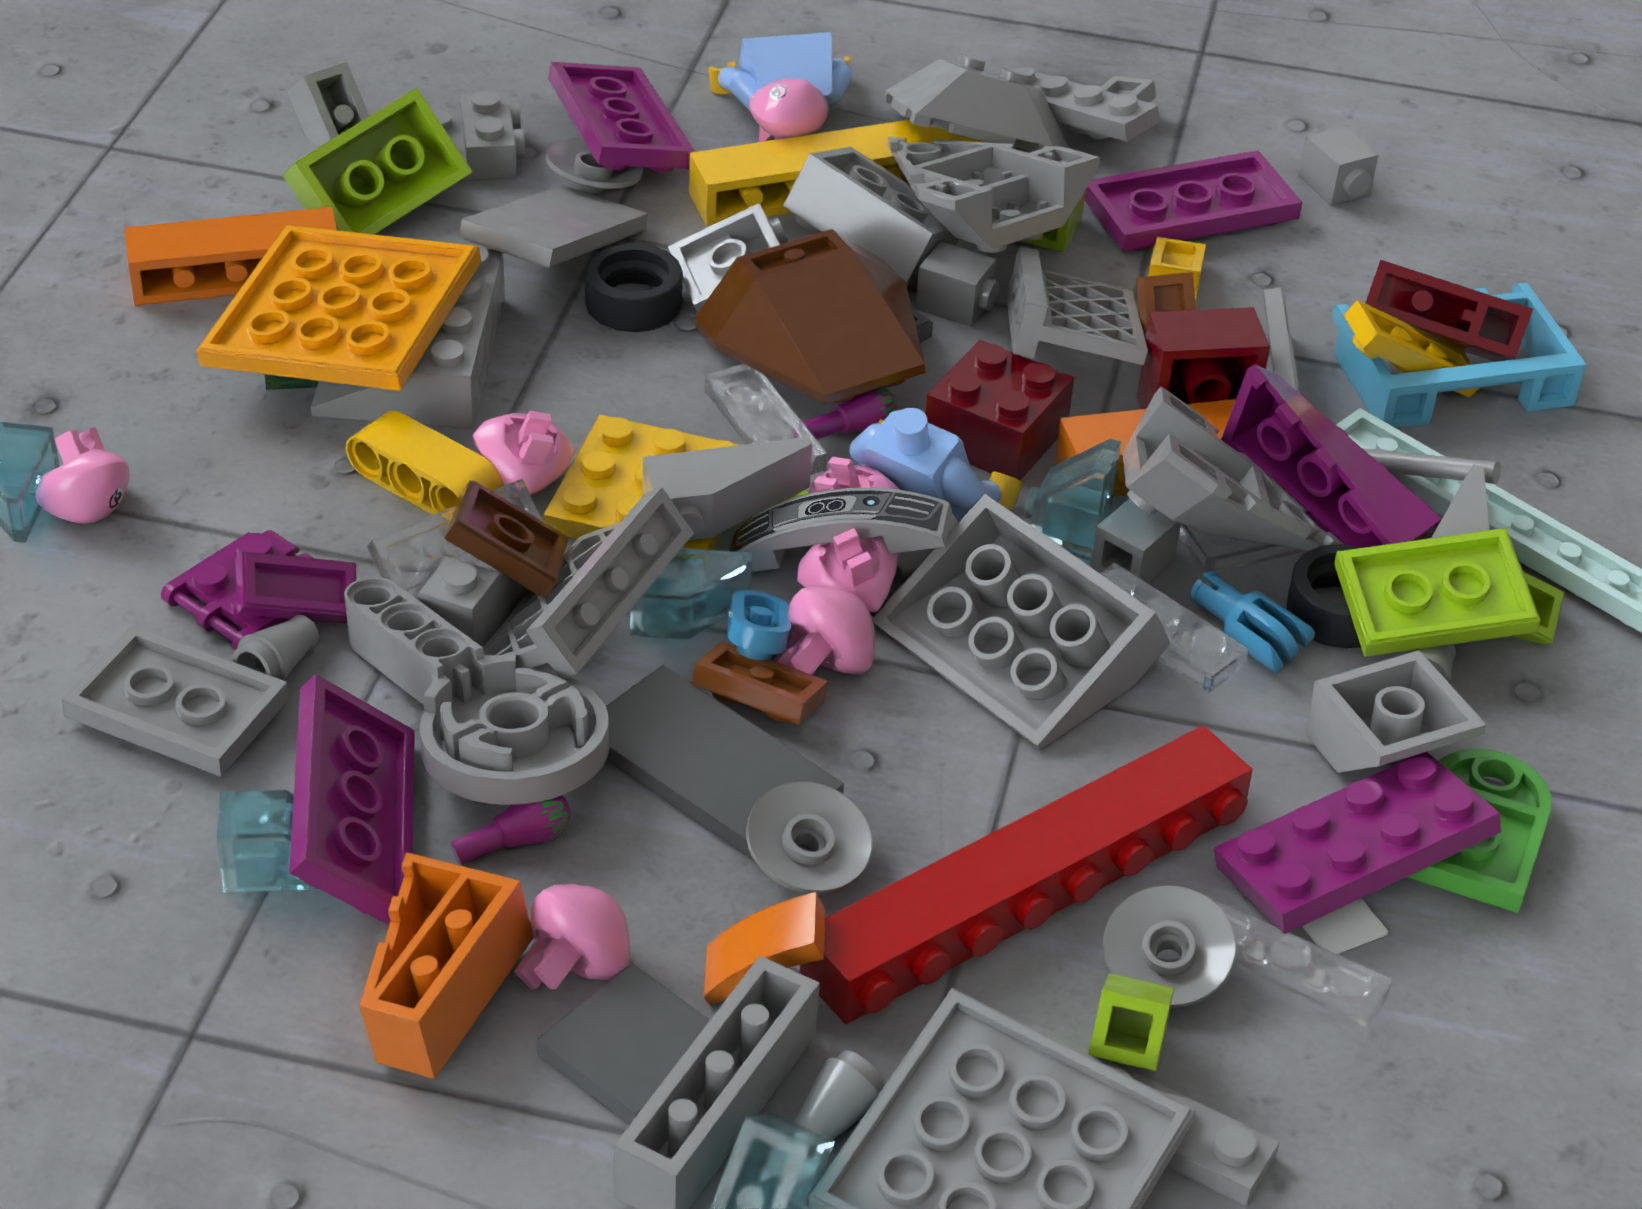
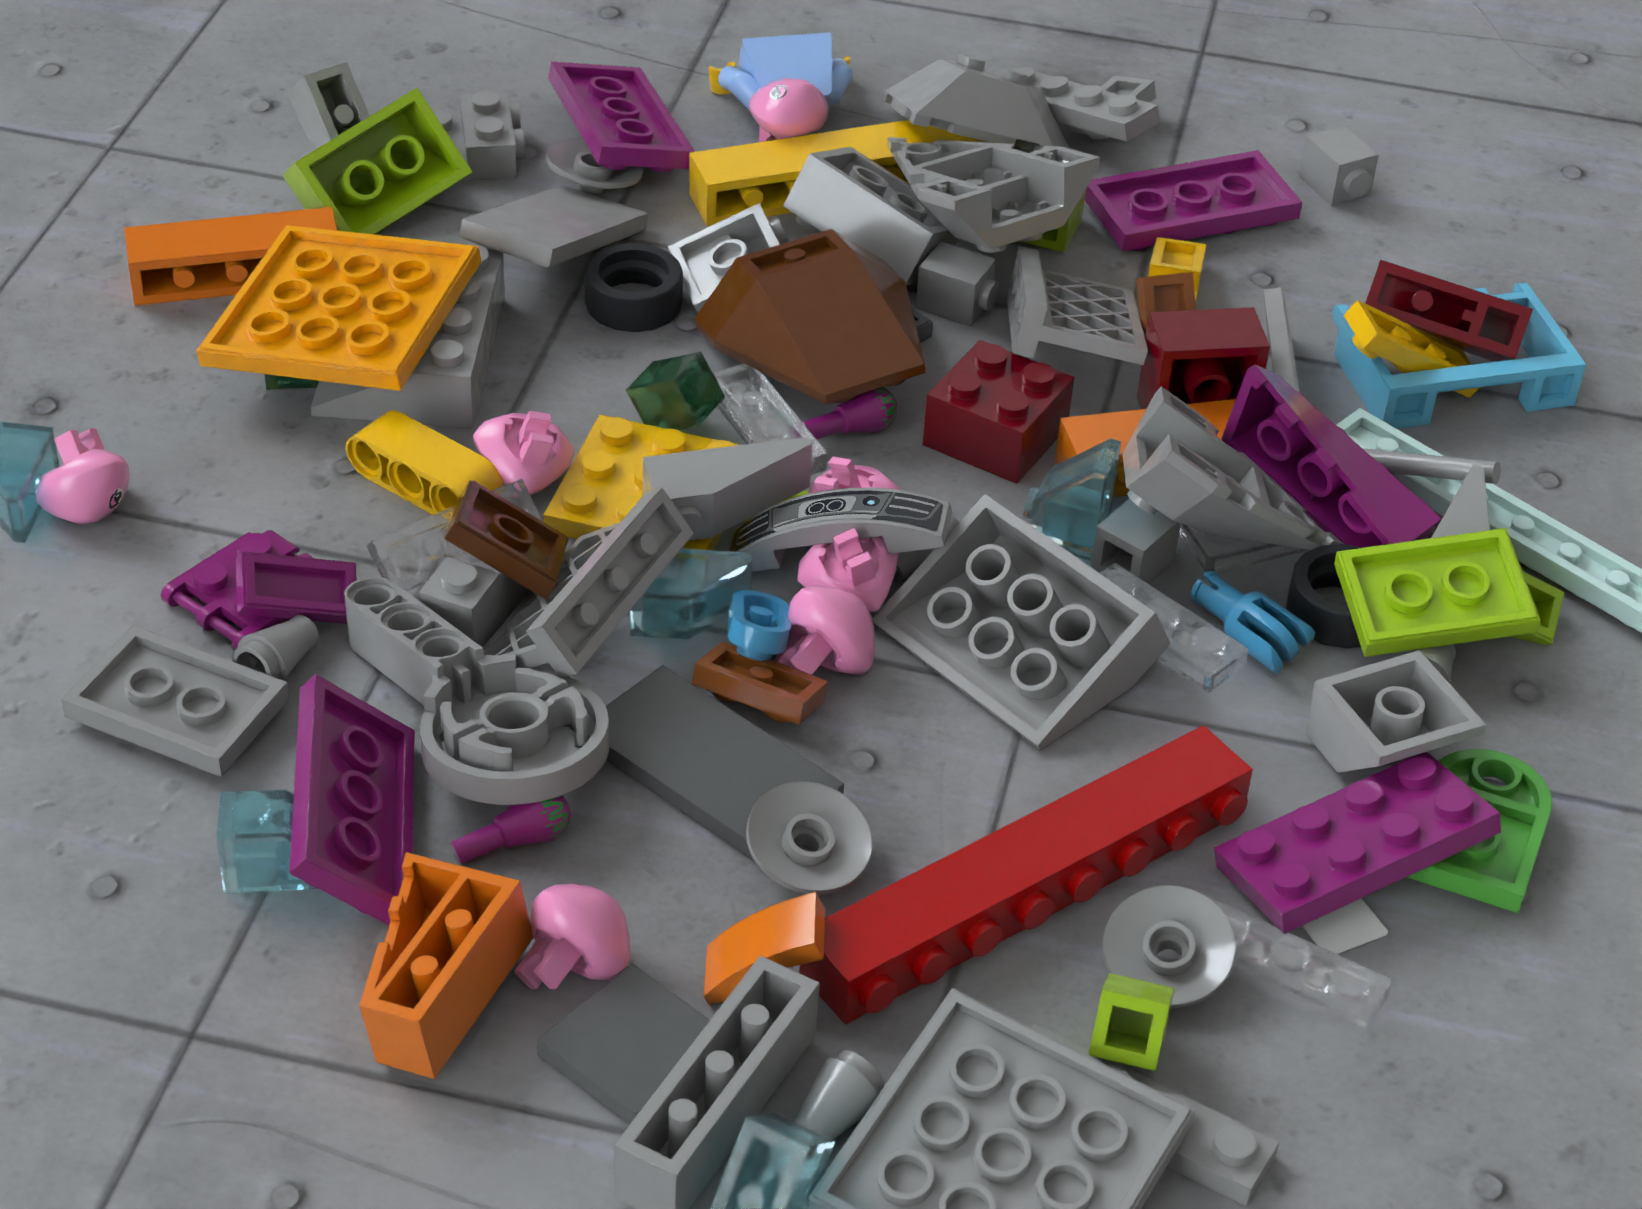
(676, 392): none -> clear green brick
(929, 462): light blue torso -> none

